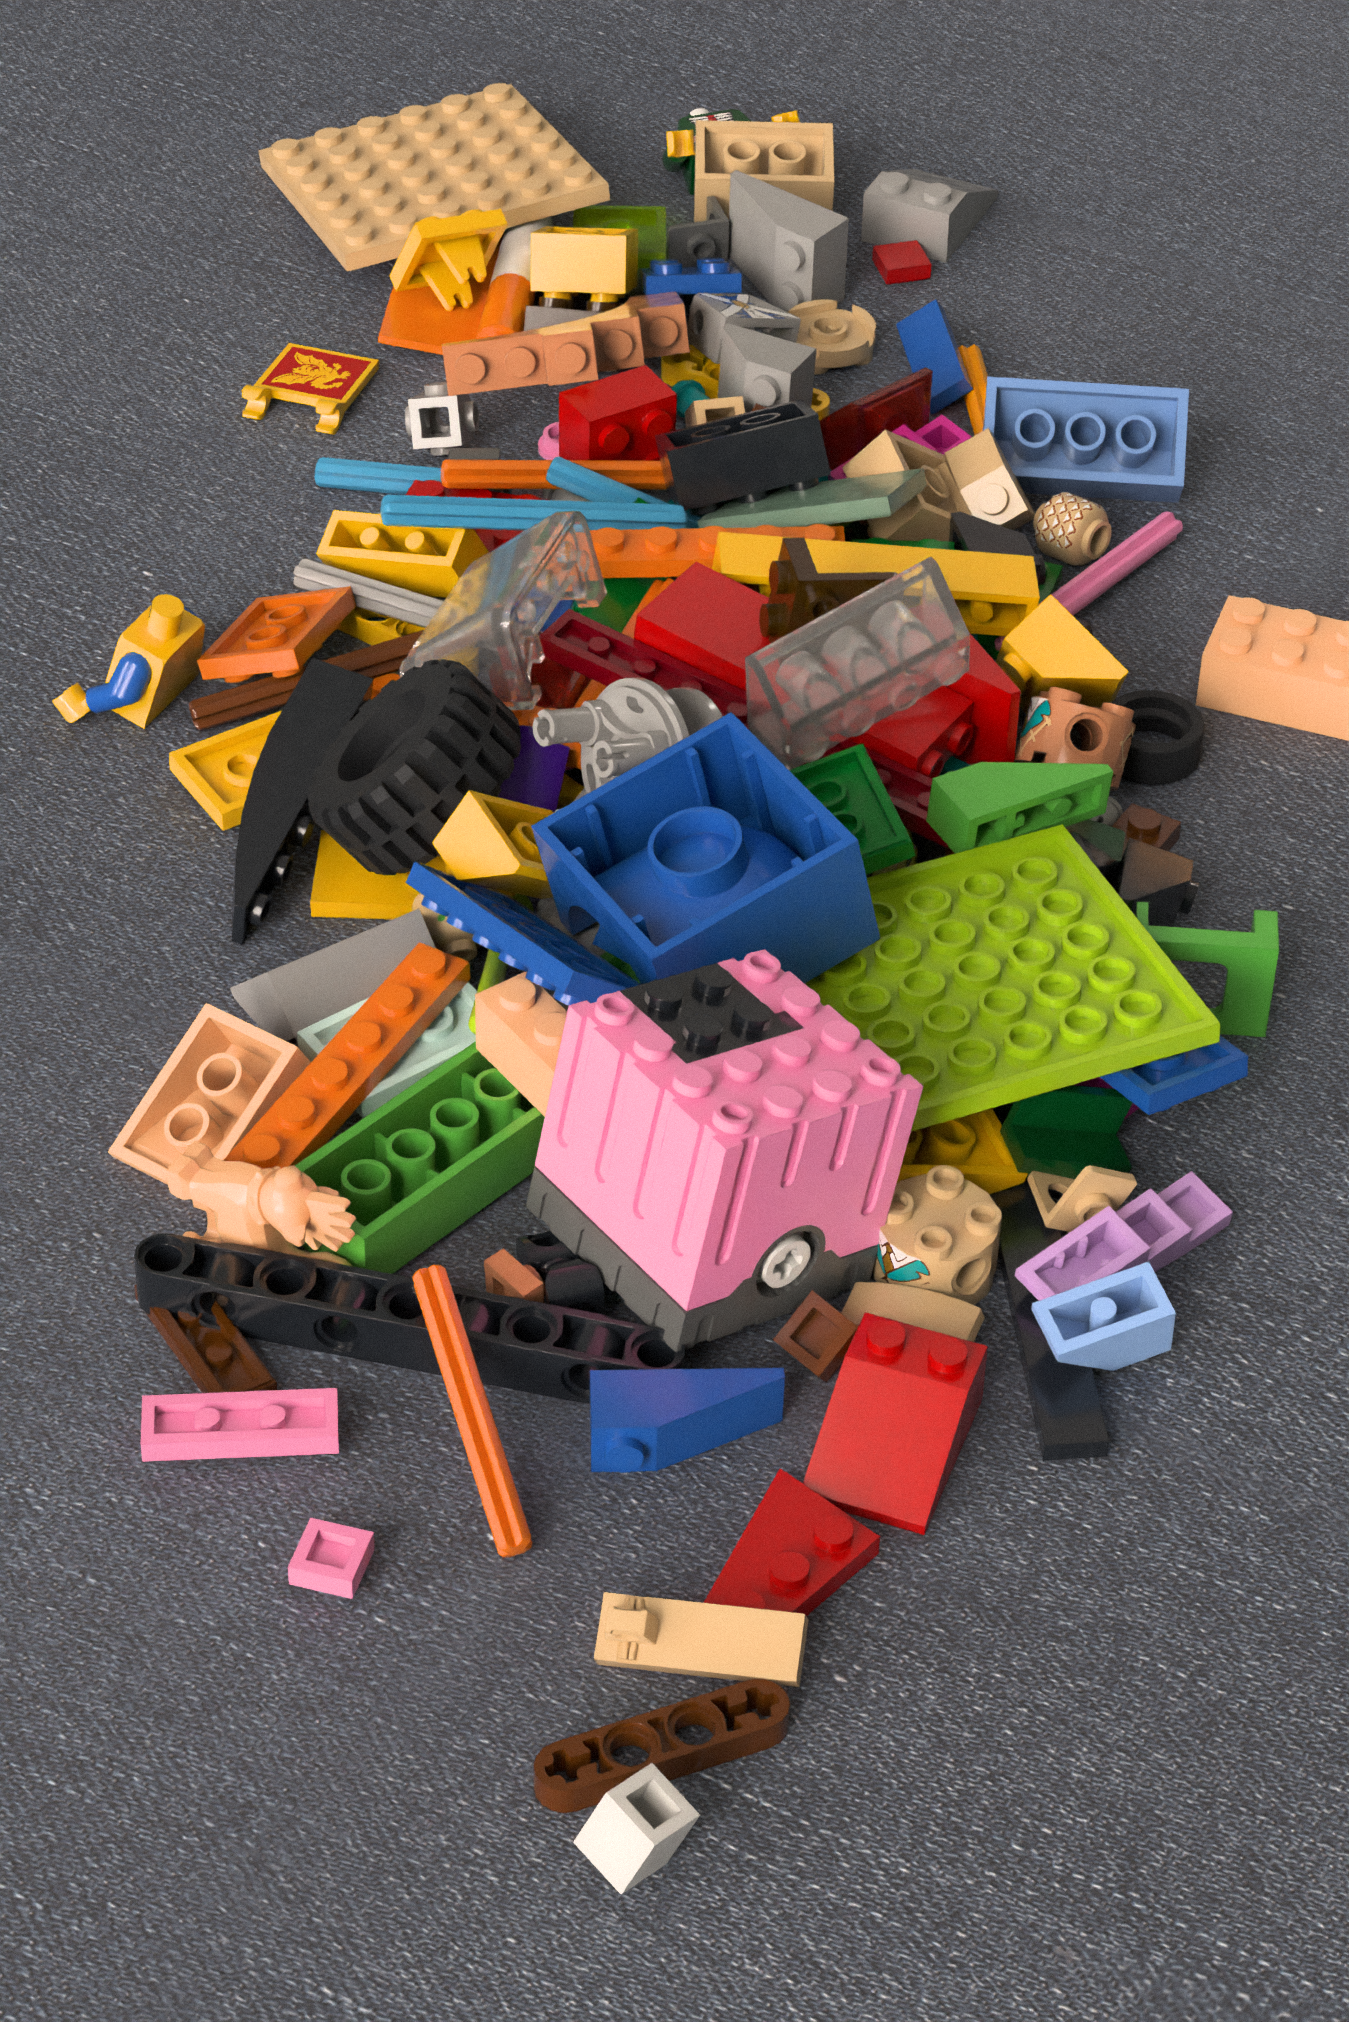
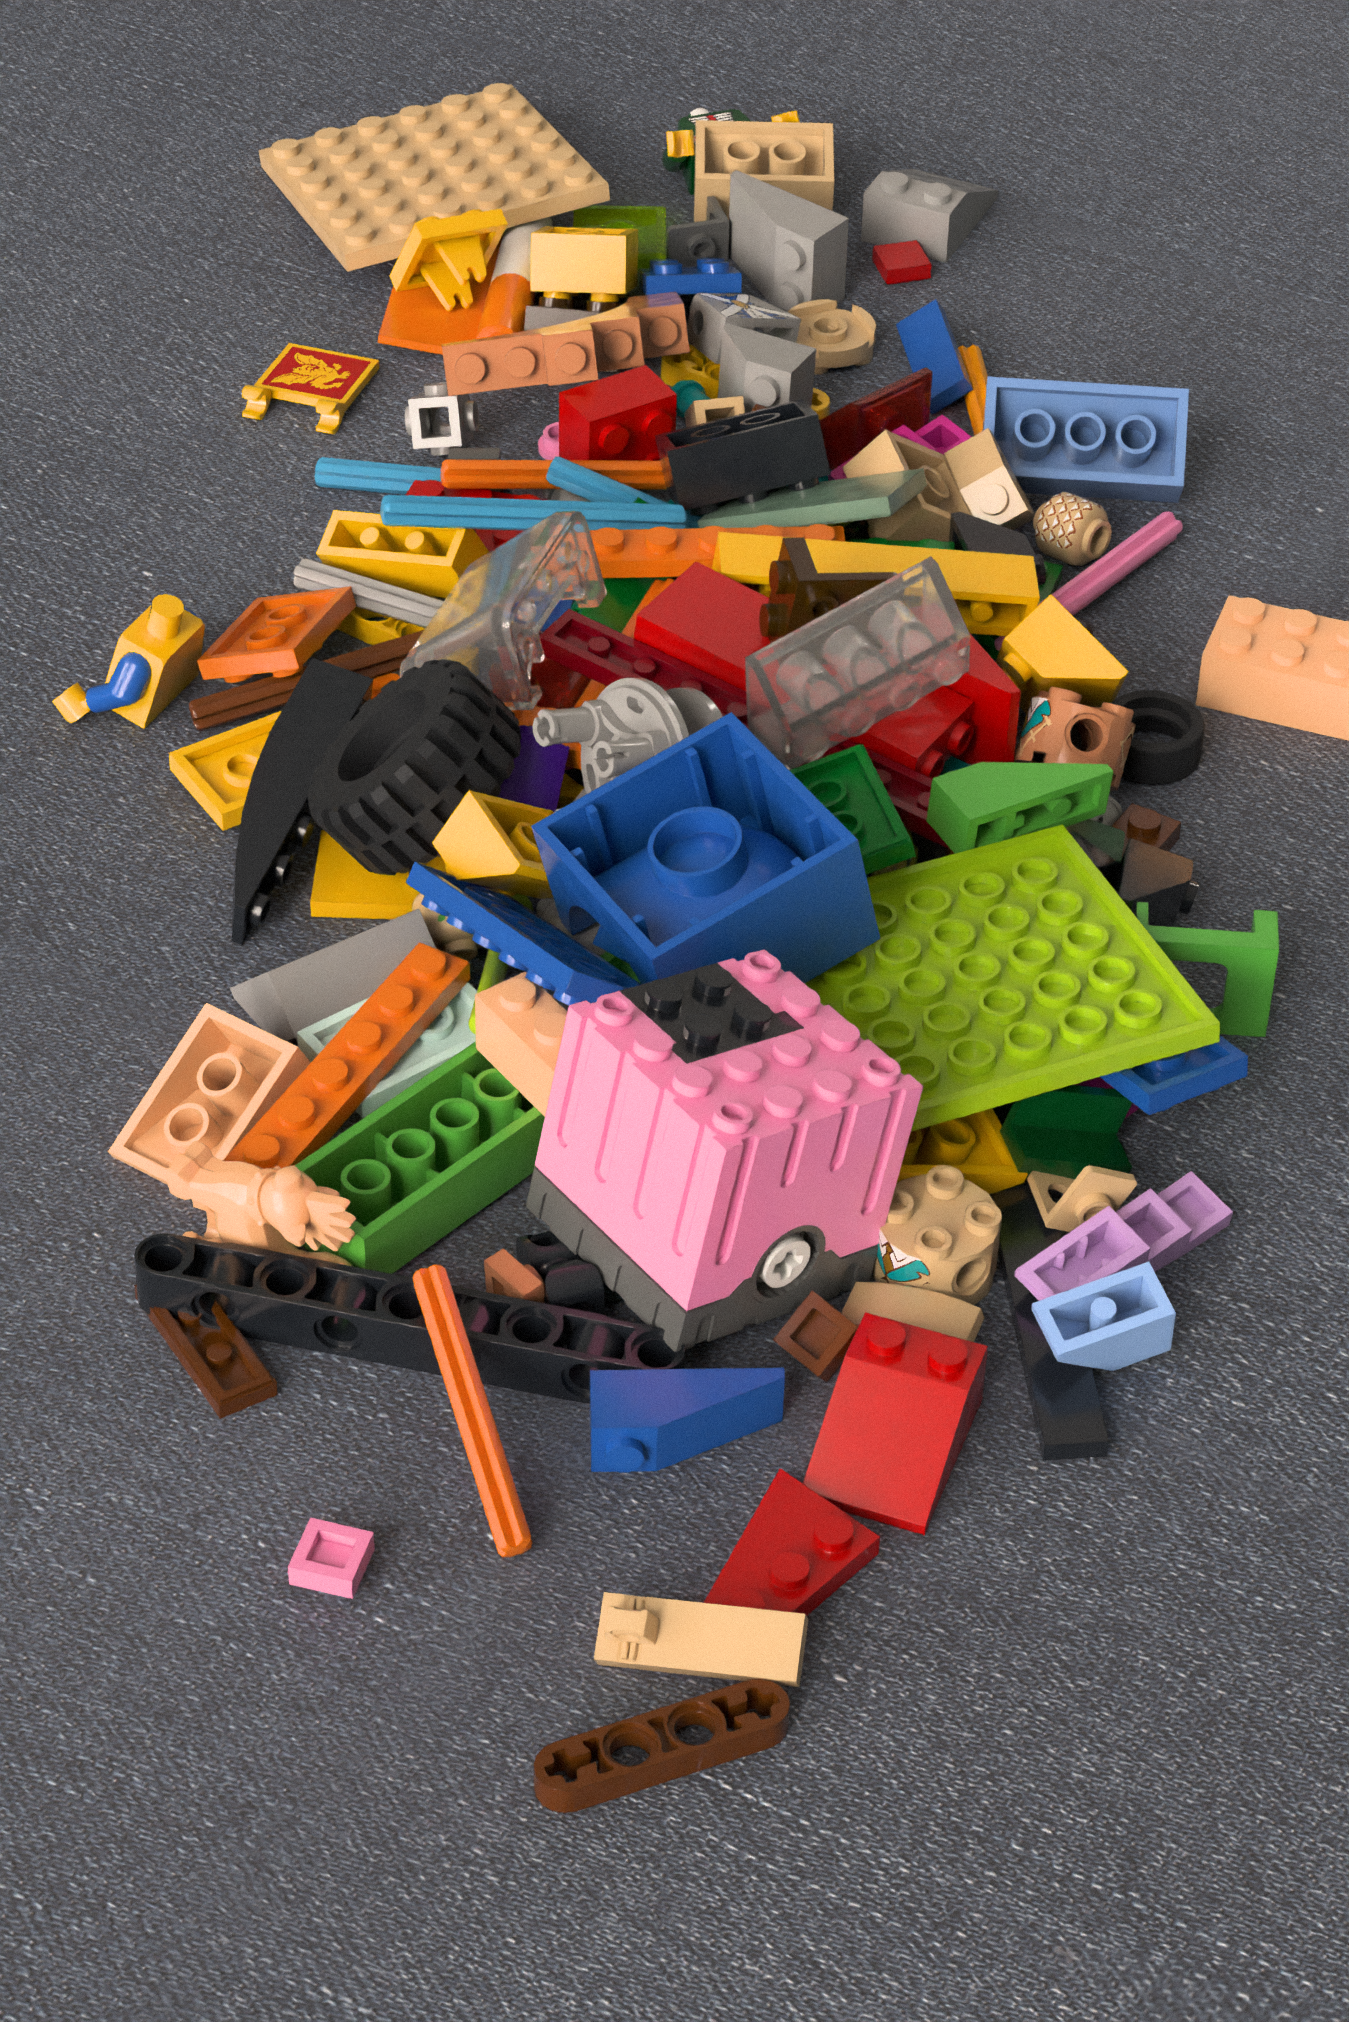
(239, 1424): bright pink plate -> none
(636, 1828): white brick -> none

